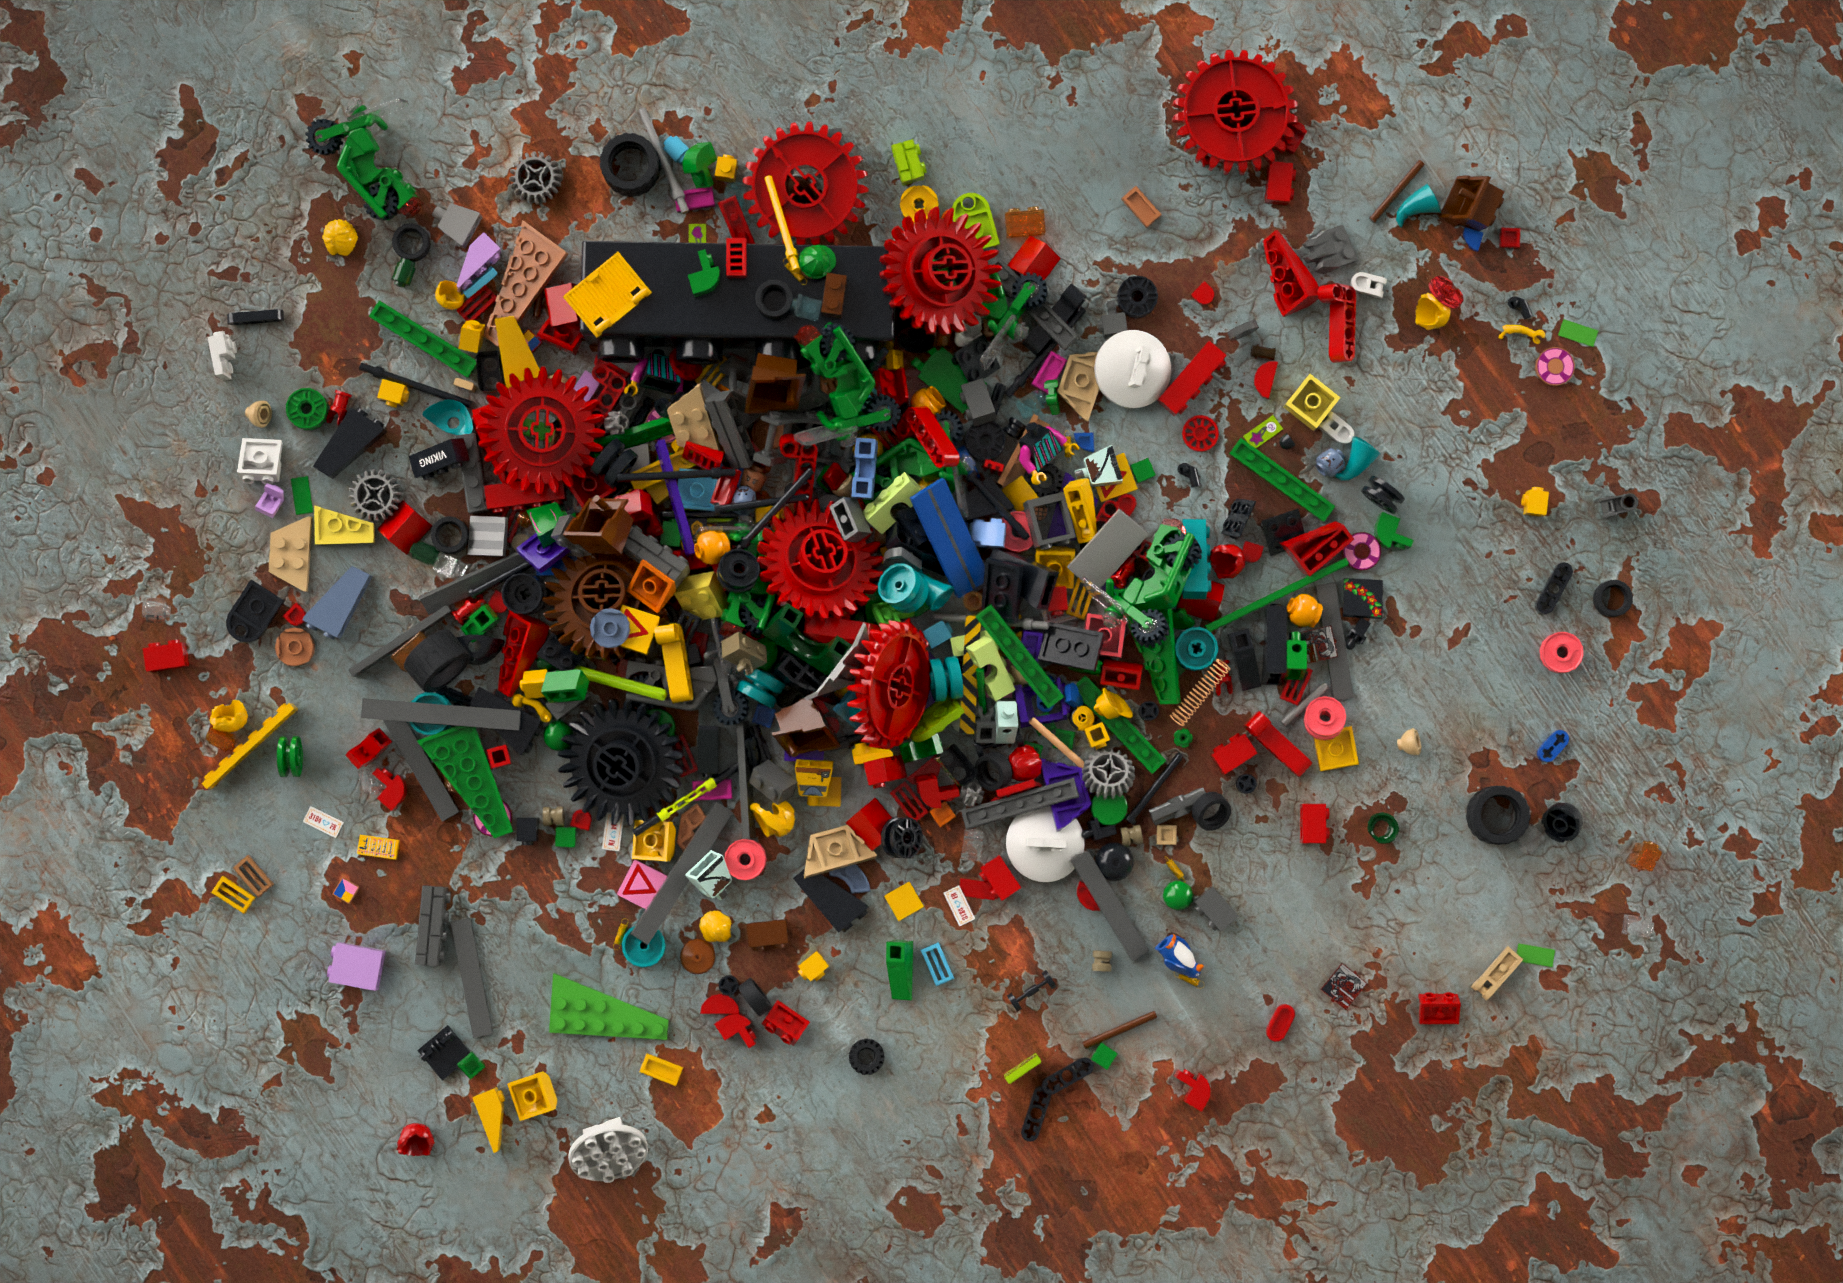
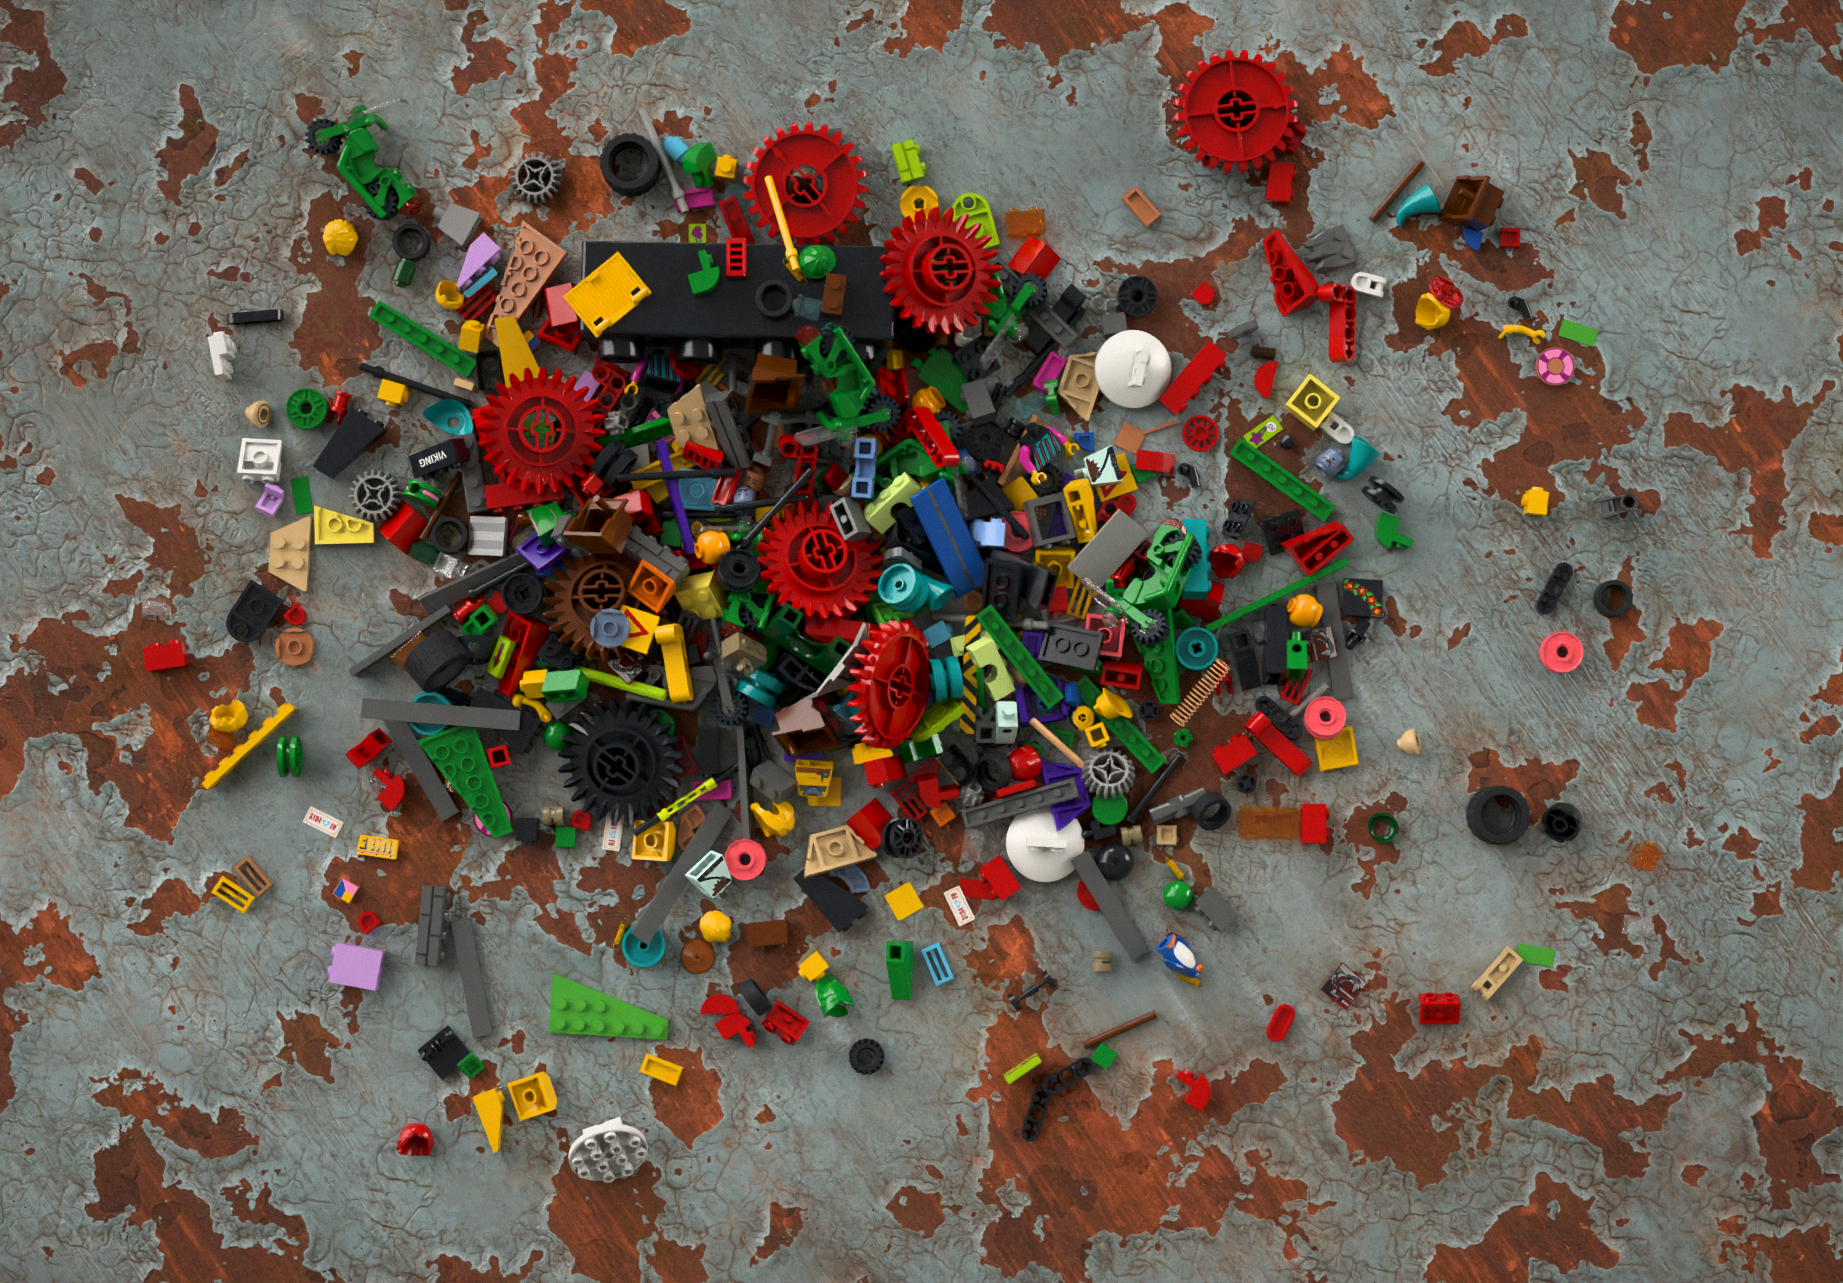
(338, 605): sand blue slope -> none
(368, 921): none -> red tile
(422, 494): none -> green head
(441, 506): none -> reddish brown bar
(501, 656): none -> lime tile
(592, 485): none -> red plate
(630, 666): none -> piece
(641, 884): bright pink tile -> none
(726, 986): black wheel -> none
(829, 994): none -> green helmet
(1132, 437): none -> nougat piece
(1155, 461): none -> red slope
(1268, 822): none -> clear orange piece
(1293, 723): none -> black beam
(1362, 552): tile -> none
(1549, 742): blue beam -> none

